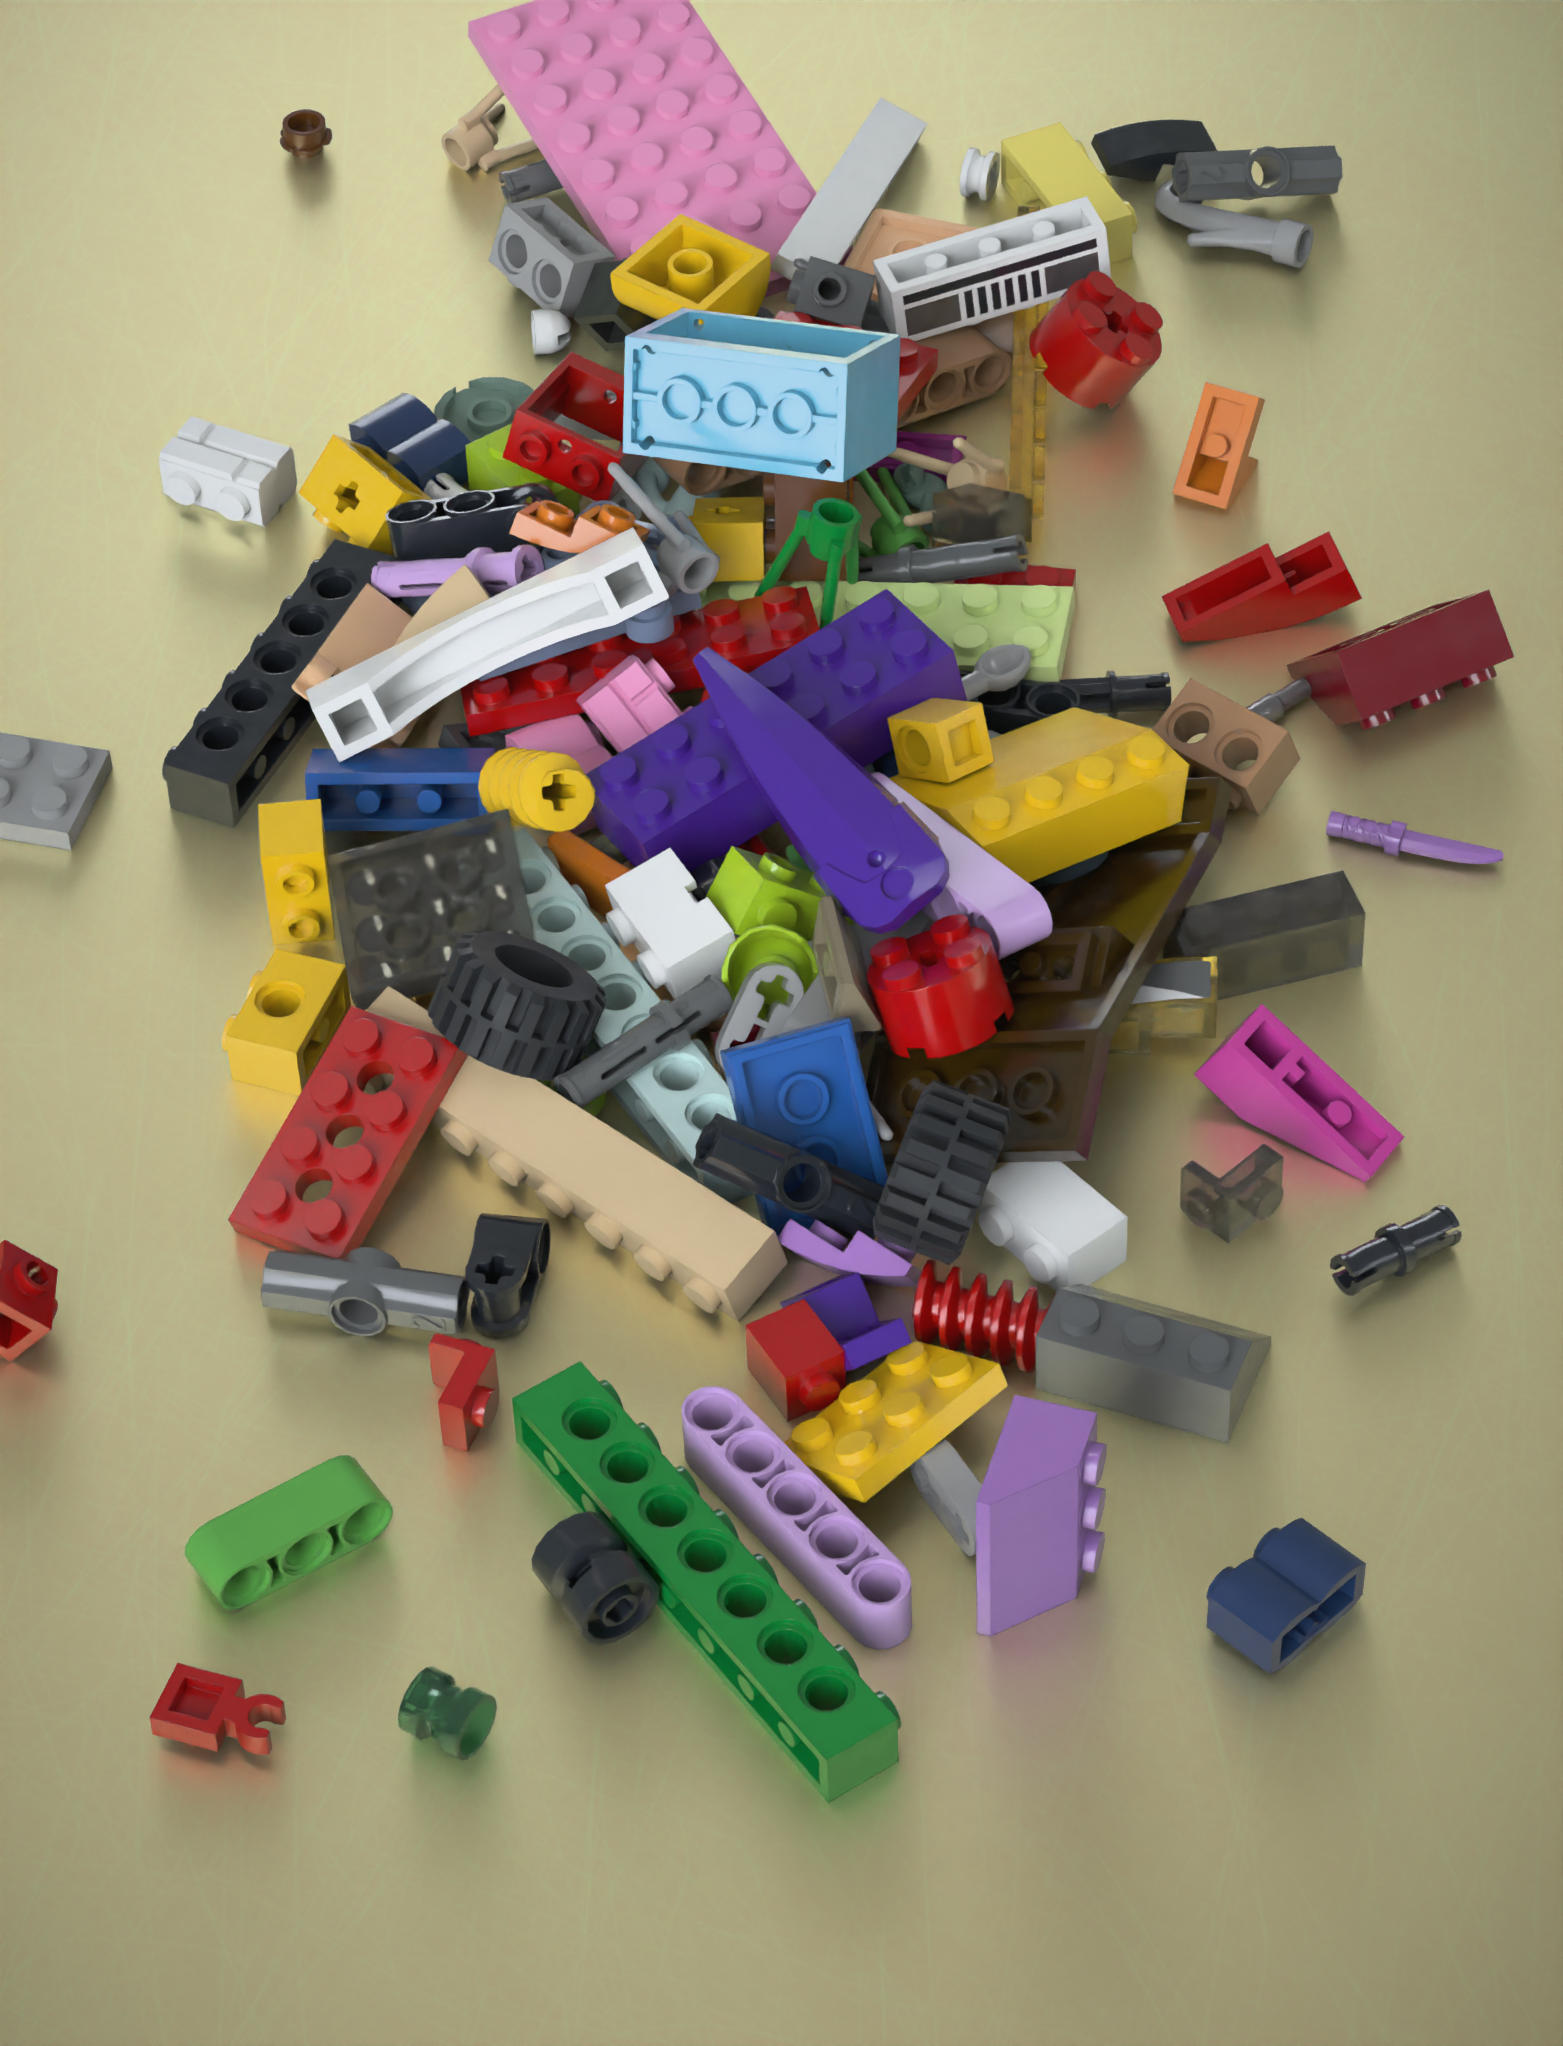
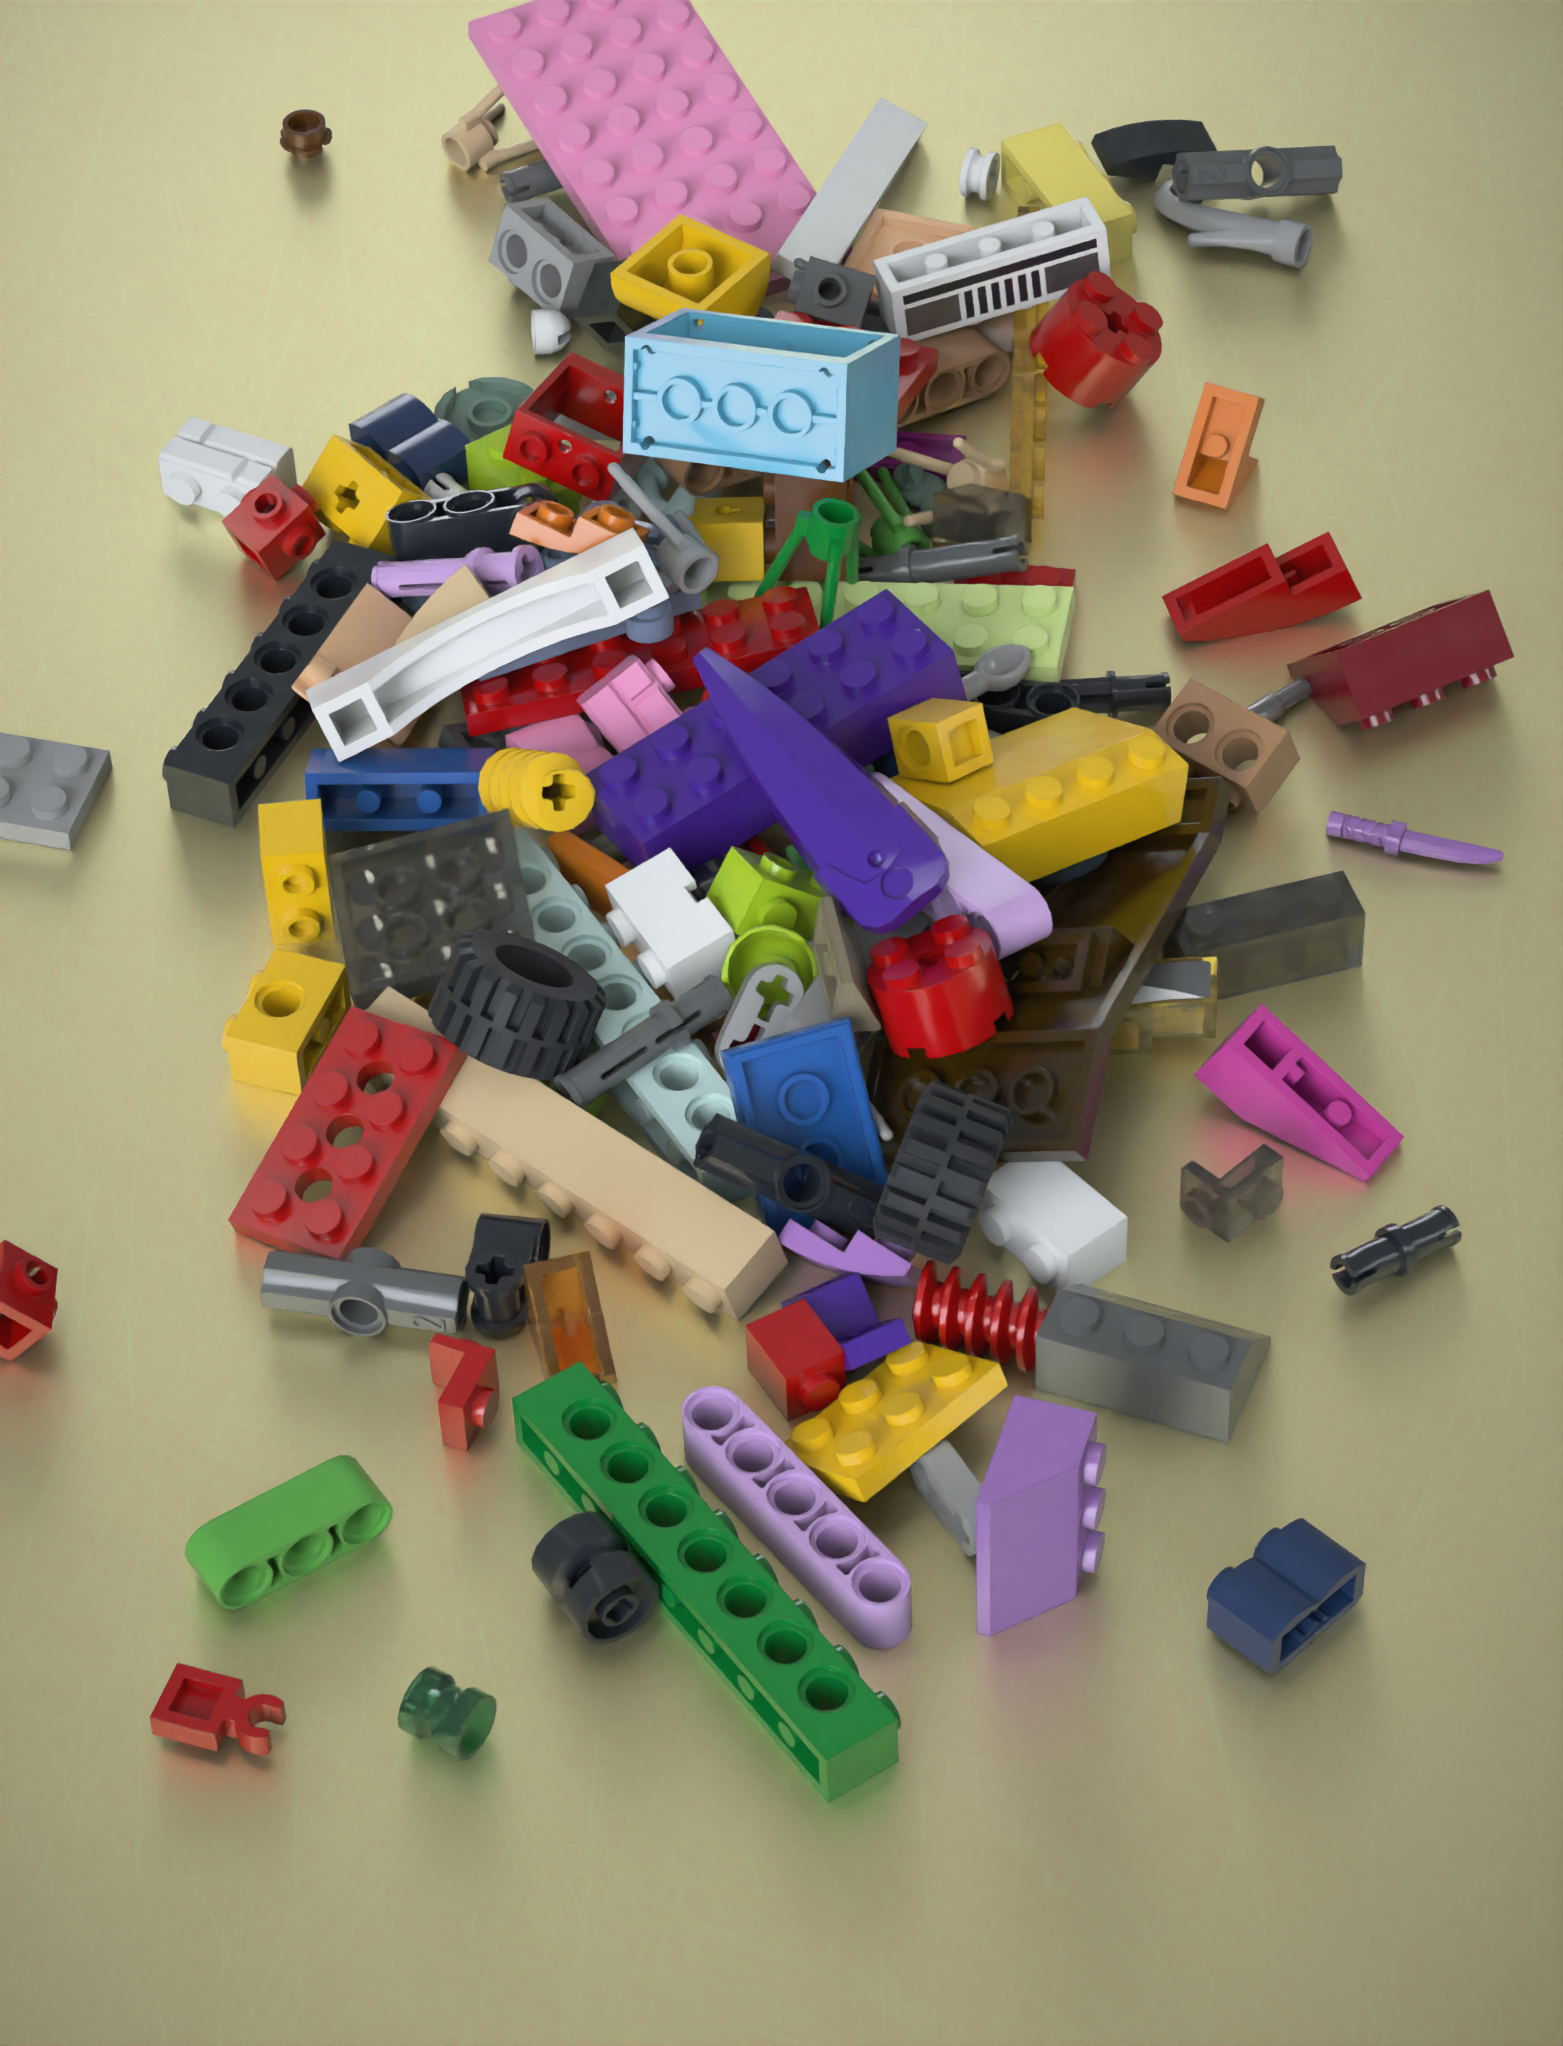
(275, 526): none -> red brick
(567, 1316): none -> clear orange slope

